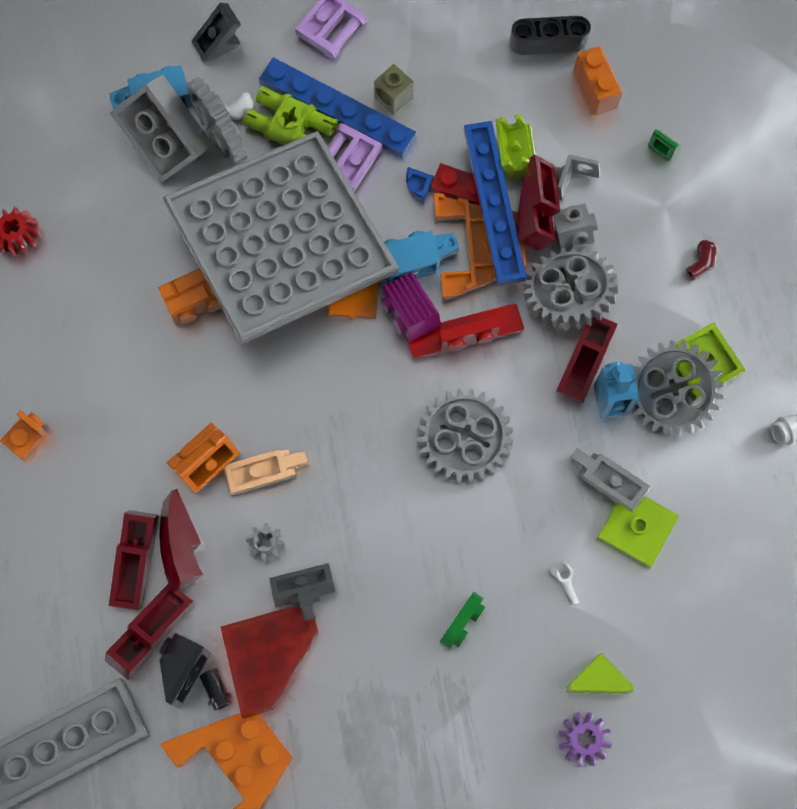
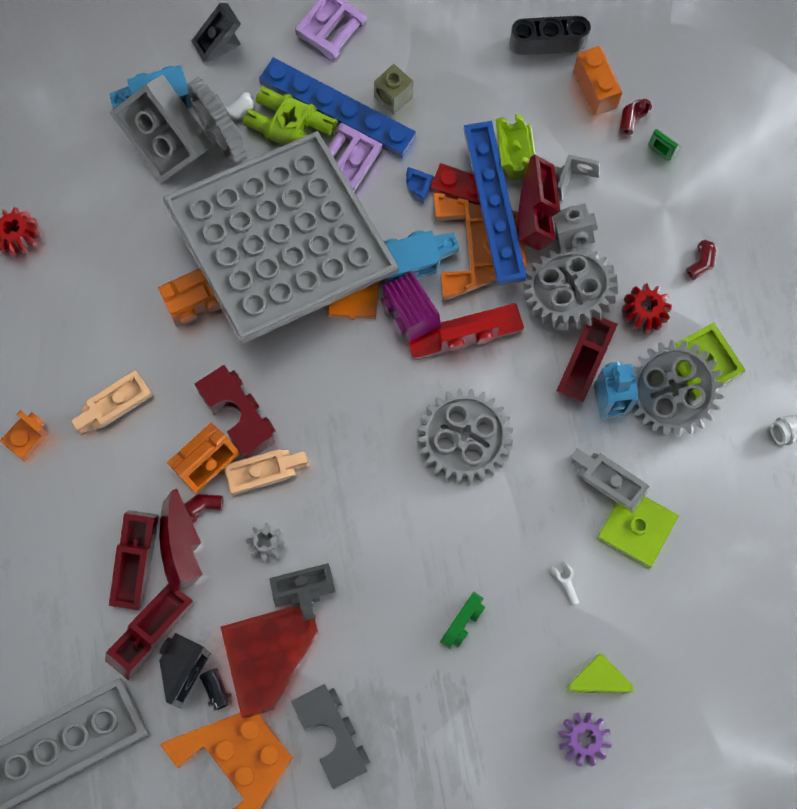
(112, 403): none -> light nougat hinge
(201, 502): none -> dark red arm
(223, 391): none -> dark red arch
(320, 709): none -> dark grey arch
(632, 113): none -> dark red arm
(649, 298): none -> red gear

